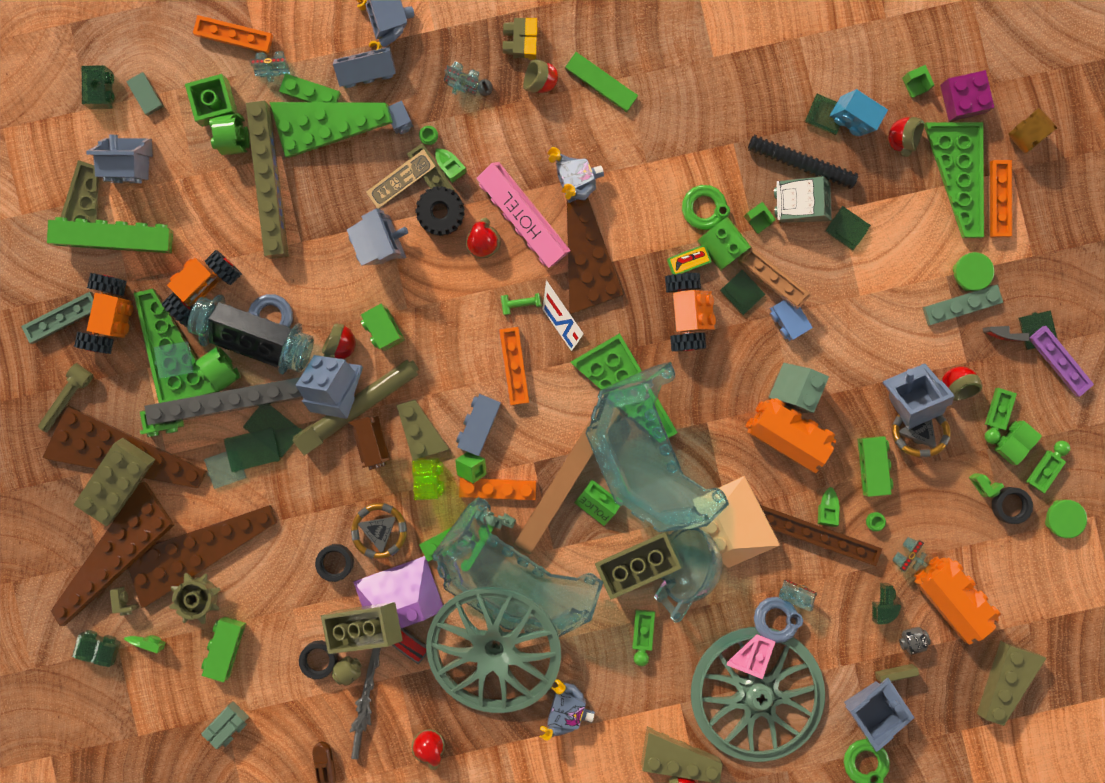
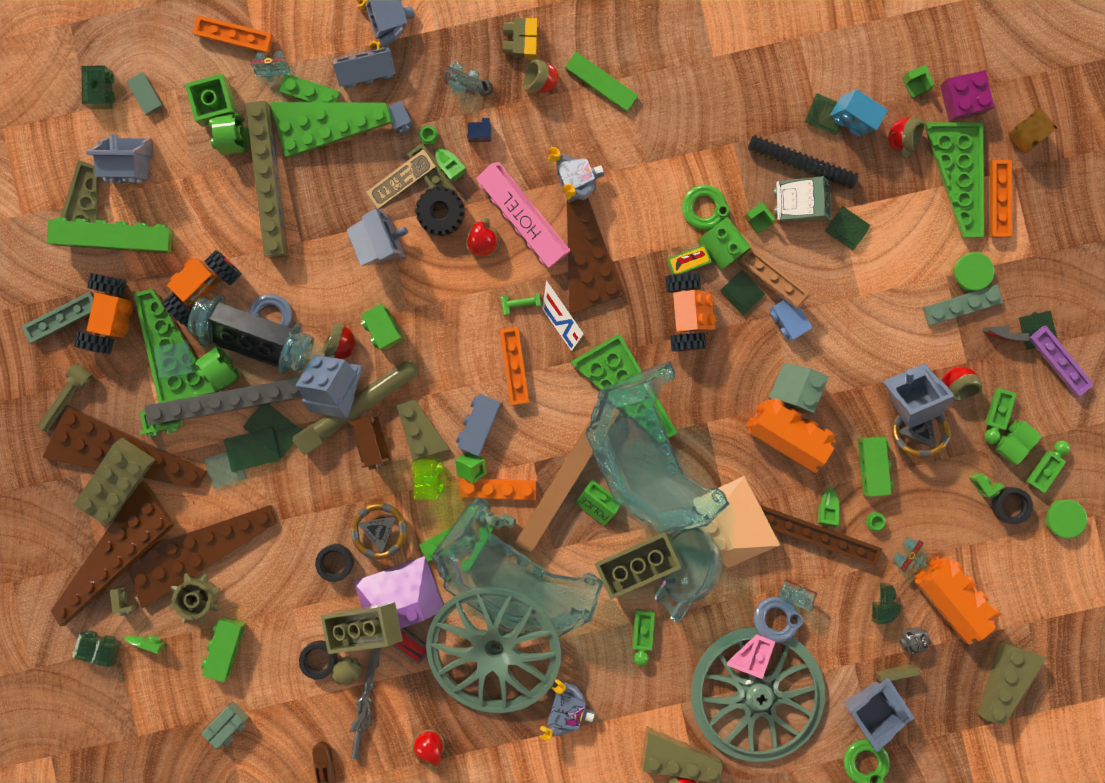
(479, 131): none -> dark blue panel

